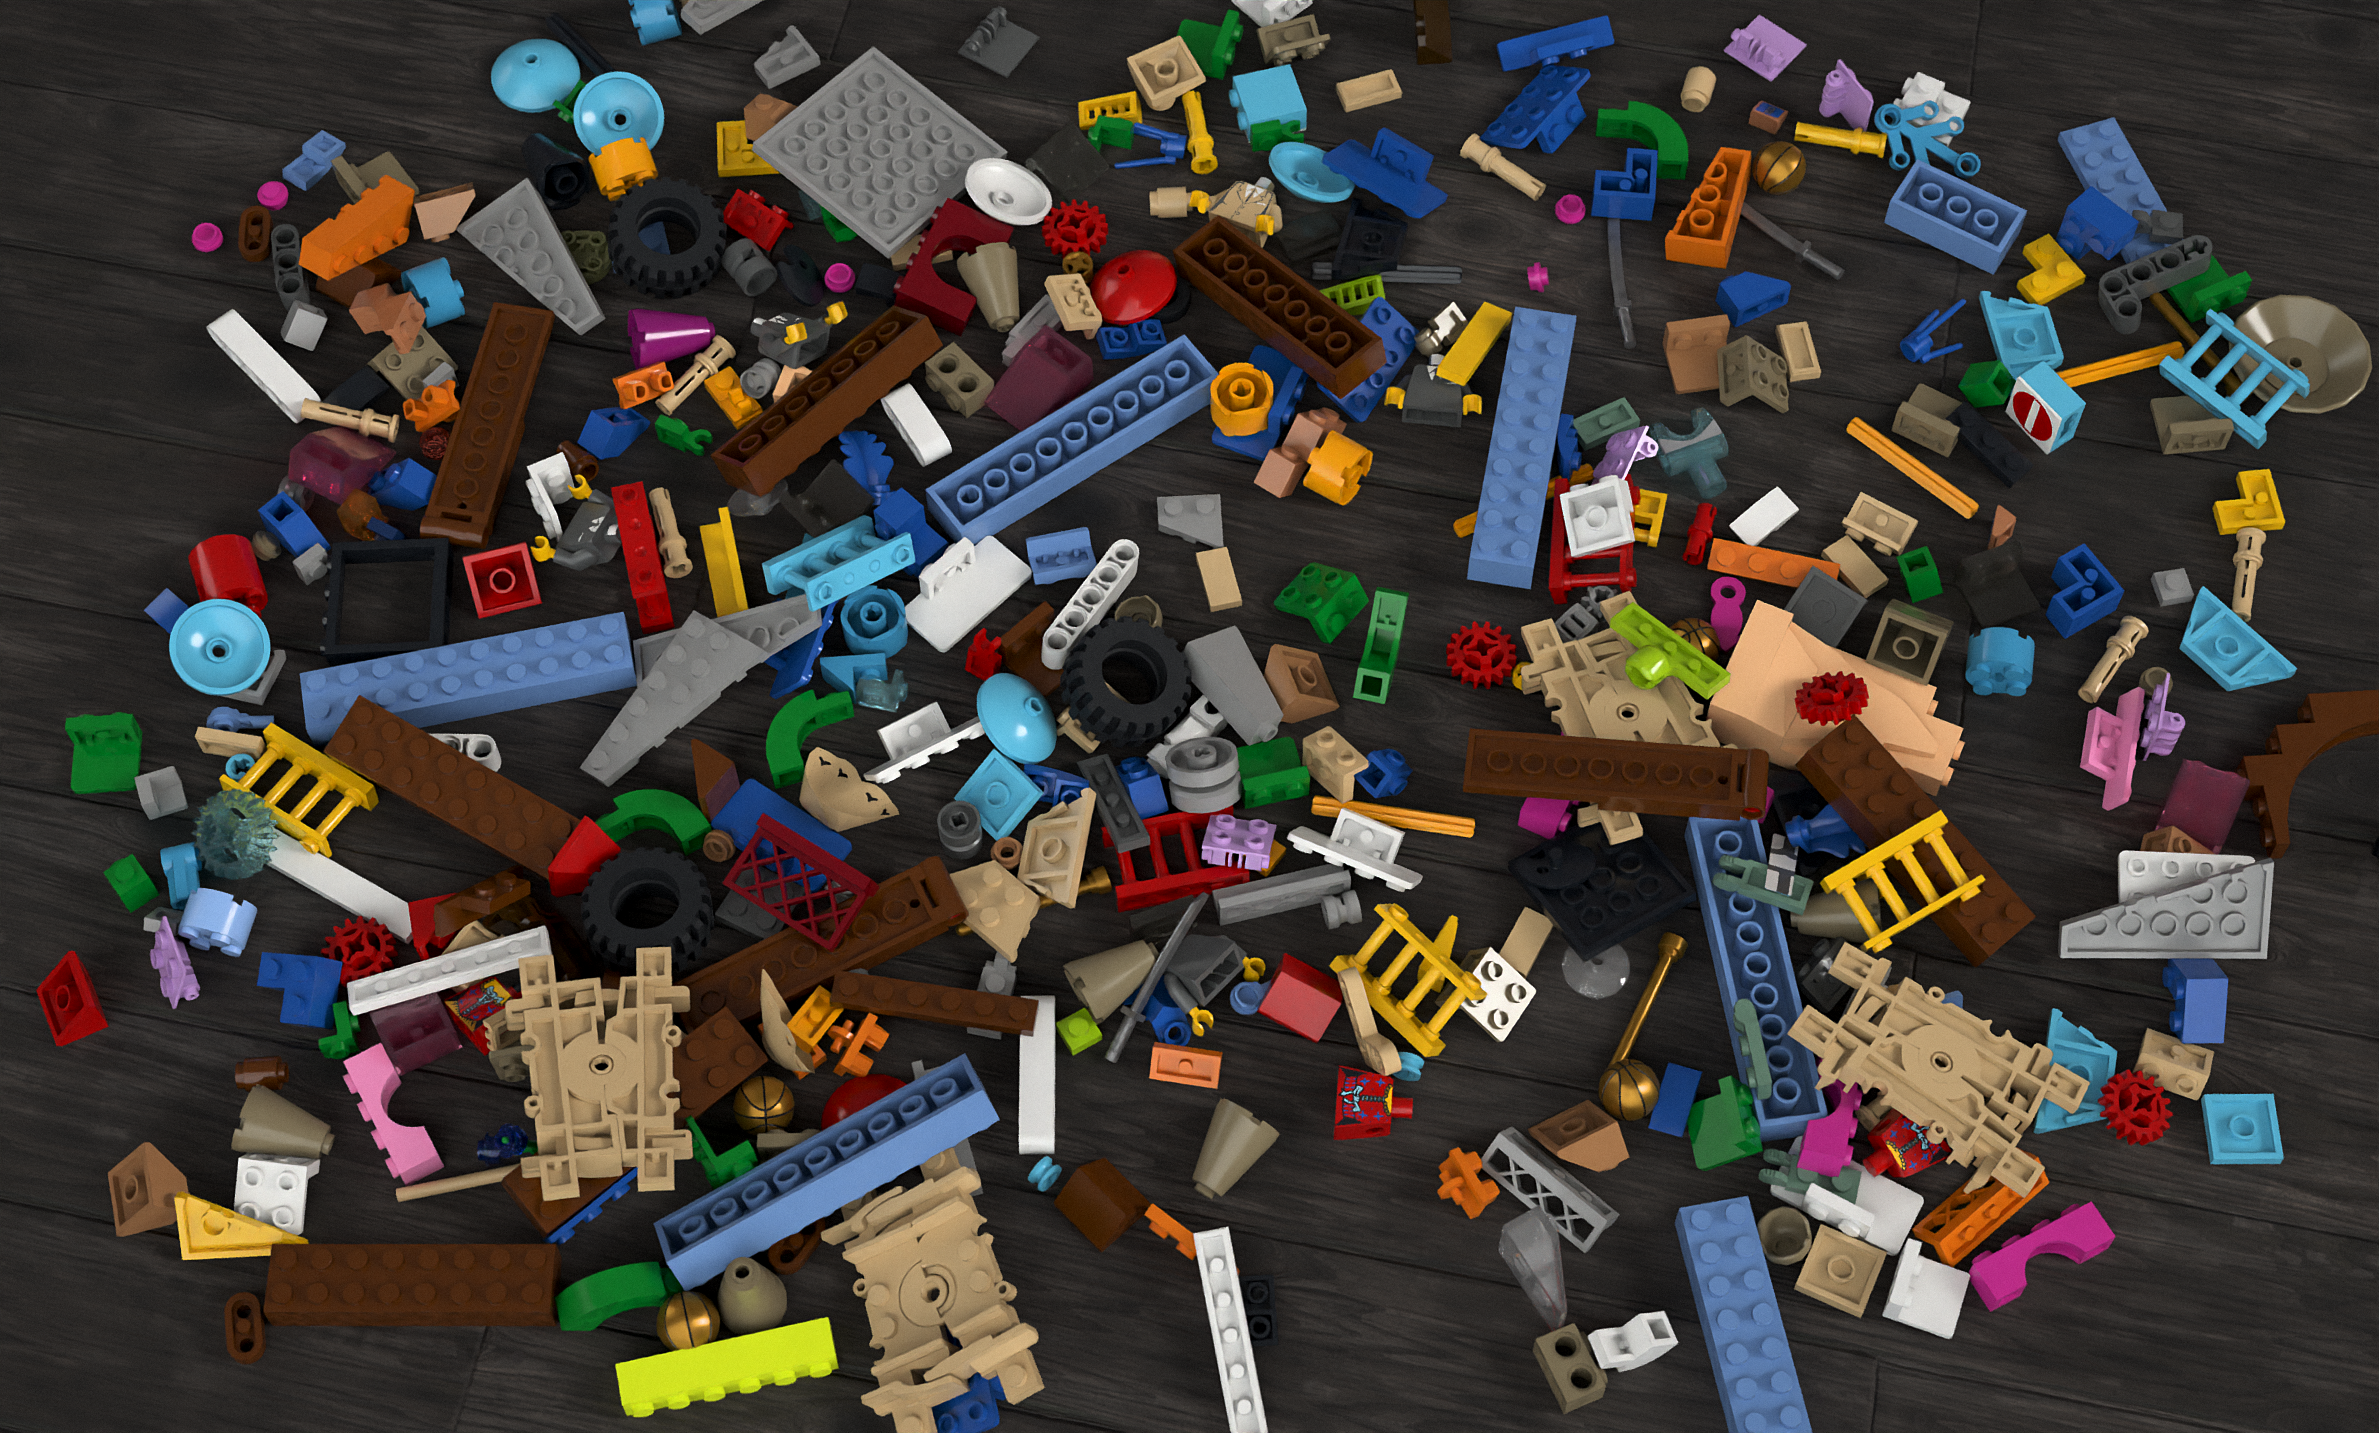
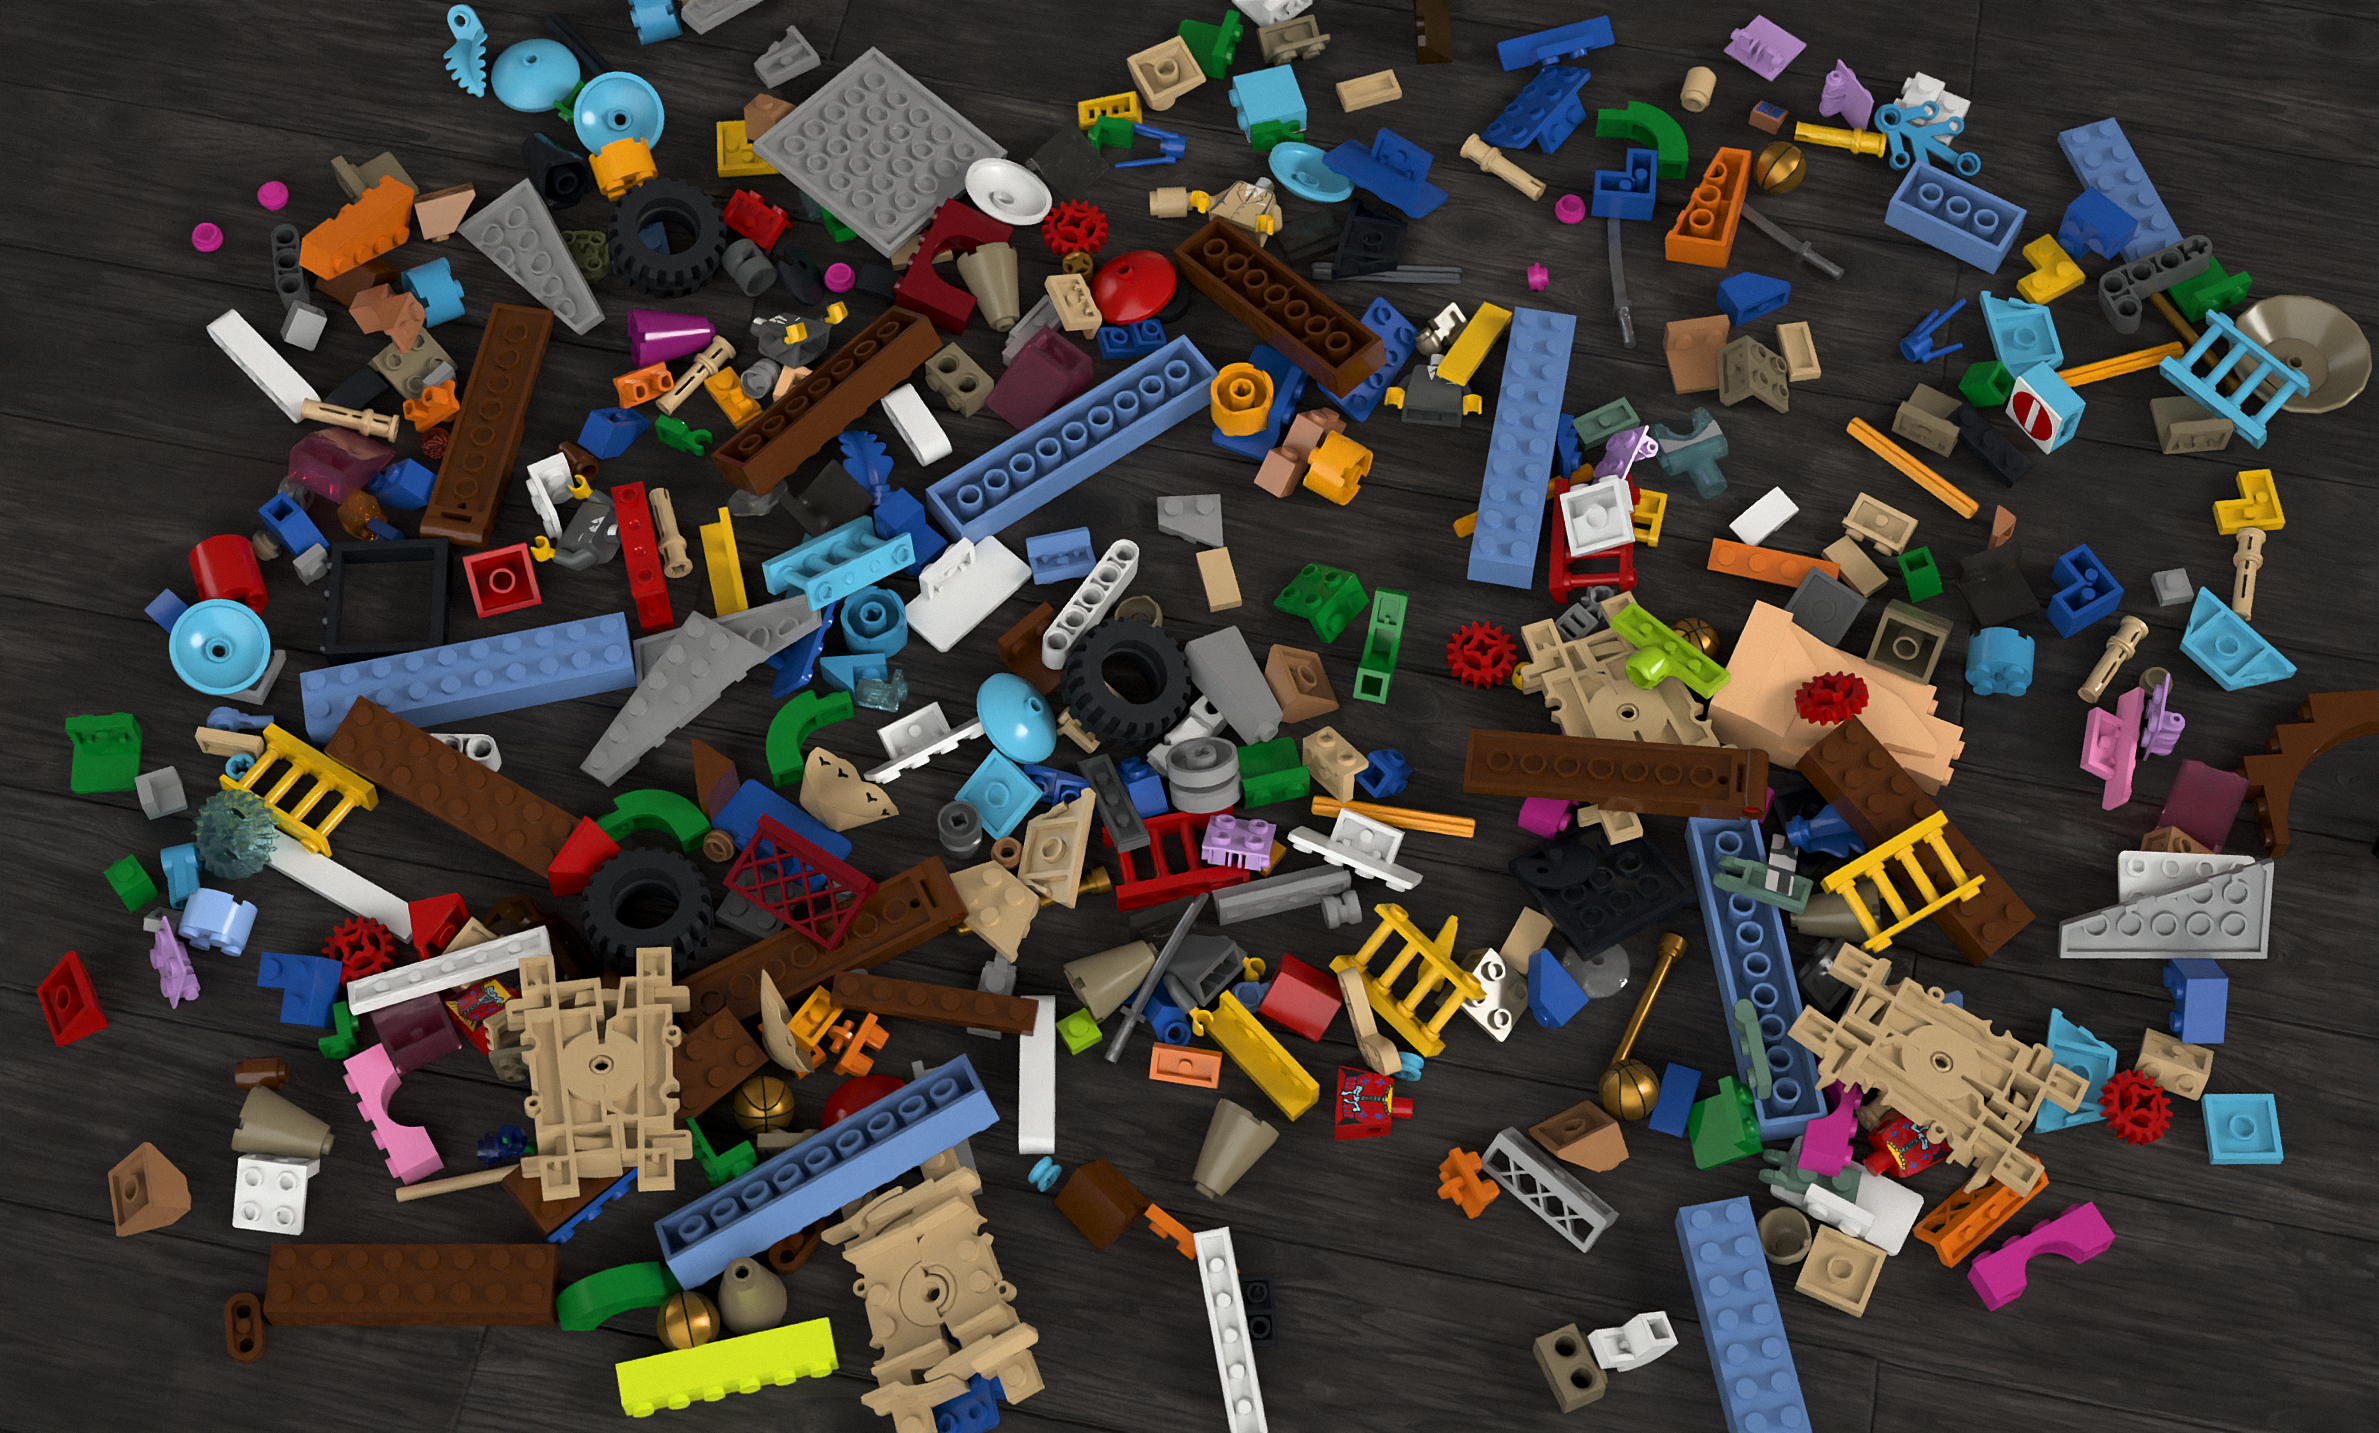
(218, 1232): yellow wing -> none
(255, 236): reddish brown plate -> none
(314, 161): medium blue slope -> none
(467, 49): none -> medium azure plant
(480, 900): reddish brown bracket -> none
(982, 658): red plate -> none
(998, 43): dark grey hinge -> none
(1200, 142): yellow pin -> none
(1262, 1057): none -> yellow fence
(1361, 287): lime slope -> none
(1534, 1256): clear slope -> none
(1552, 991): none -> blue slope
(1699, 533): red pin -> none
(1726, 614): dark pink brick -> none
(1926, 1293): white bracket -> none
(2160, 225): dark grey plate -> none

